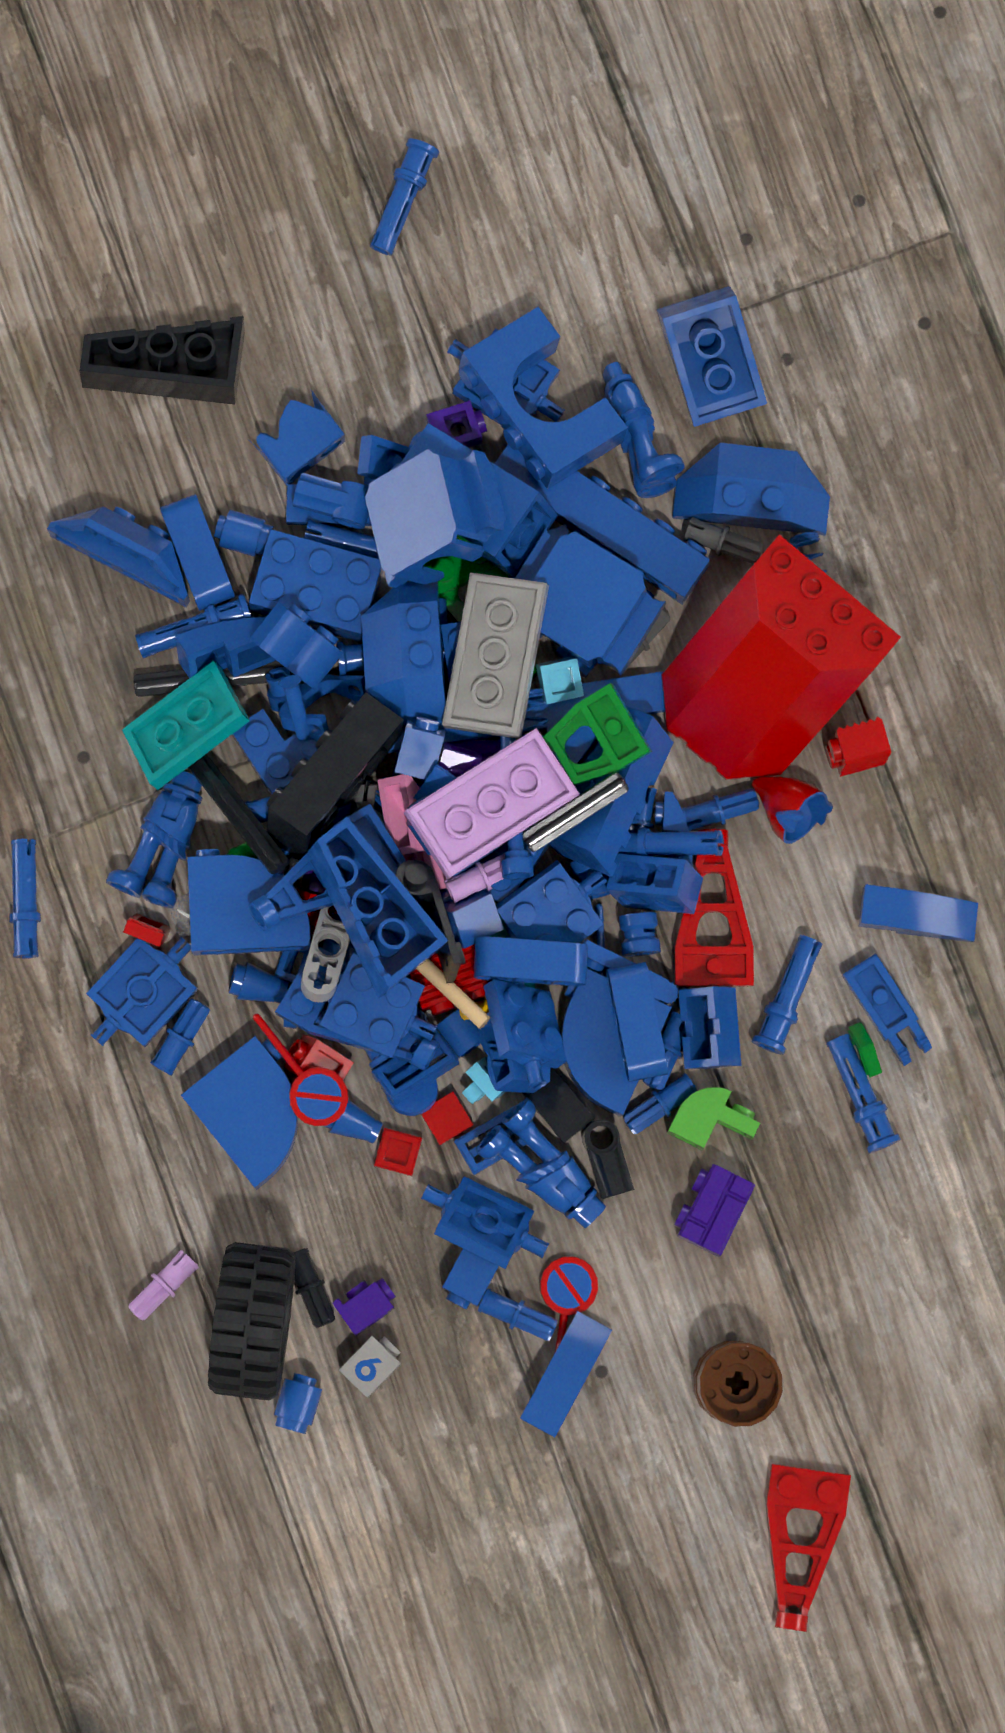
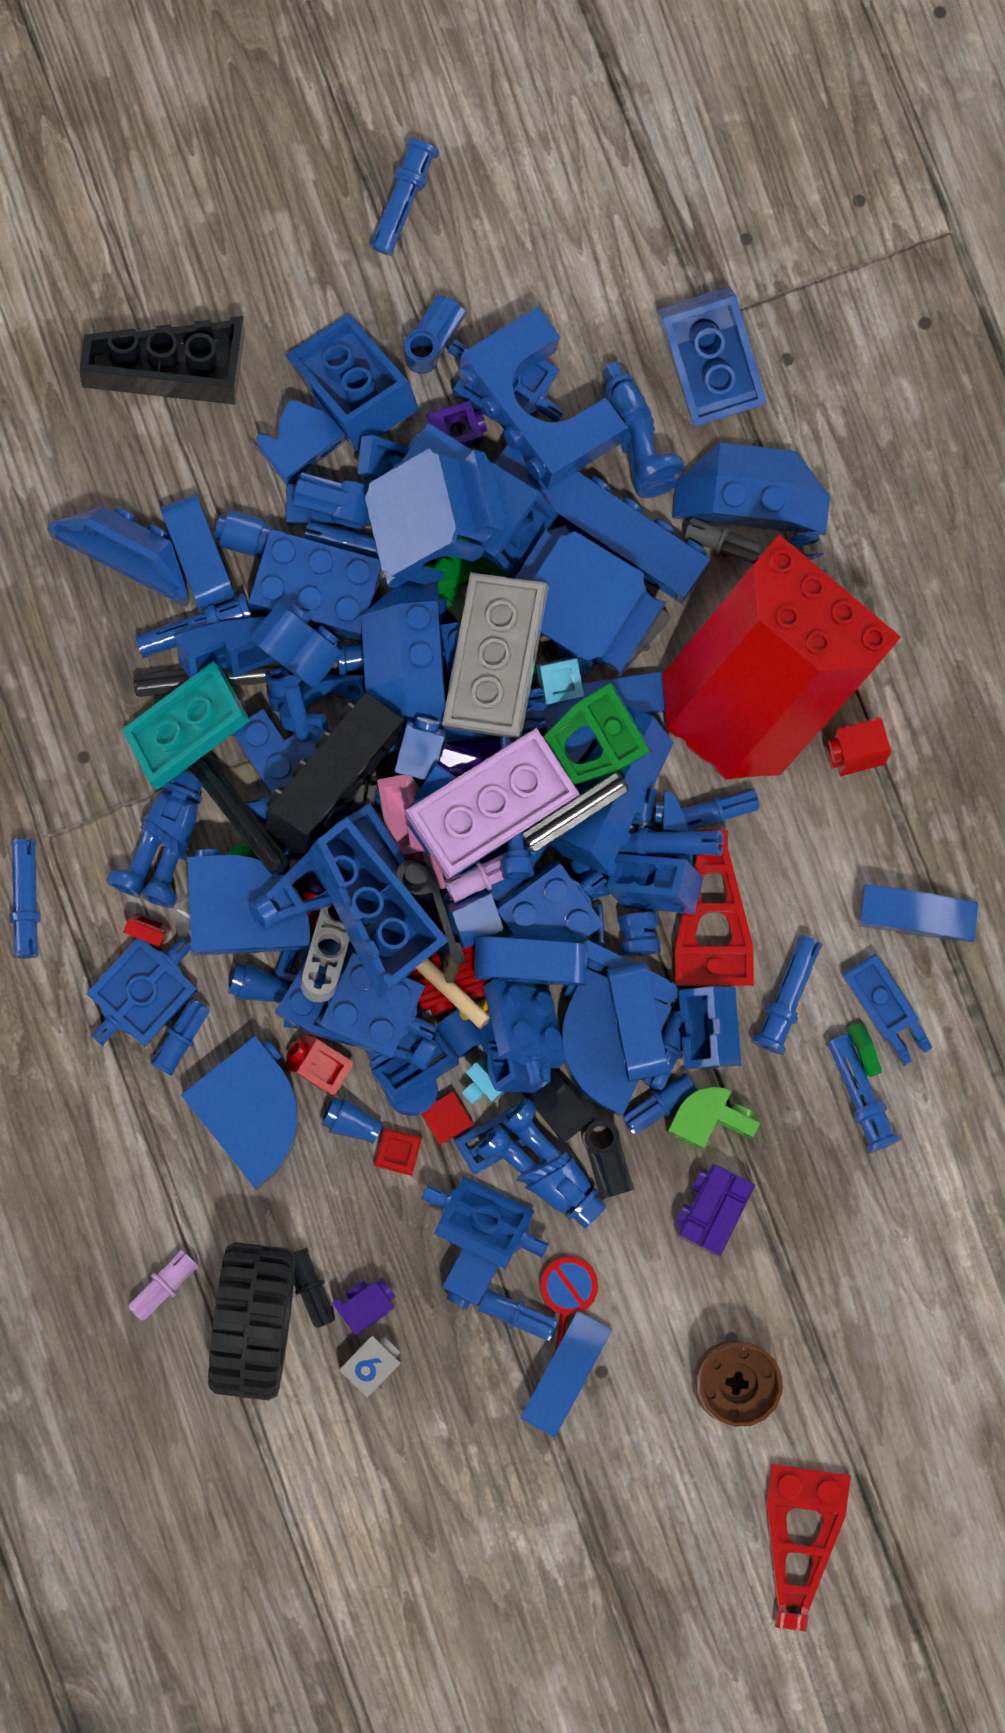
(297, 1403): blue brick -> none
(316, 1094): piece -> none
(353, 380): none -> blue slope
(433, 332): none -> blue piece
(792, 806): hat -> none

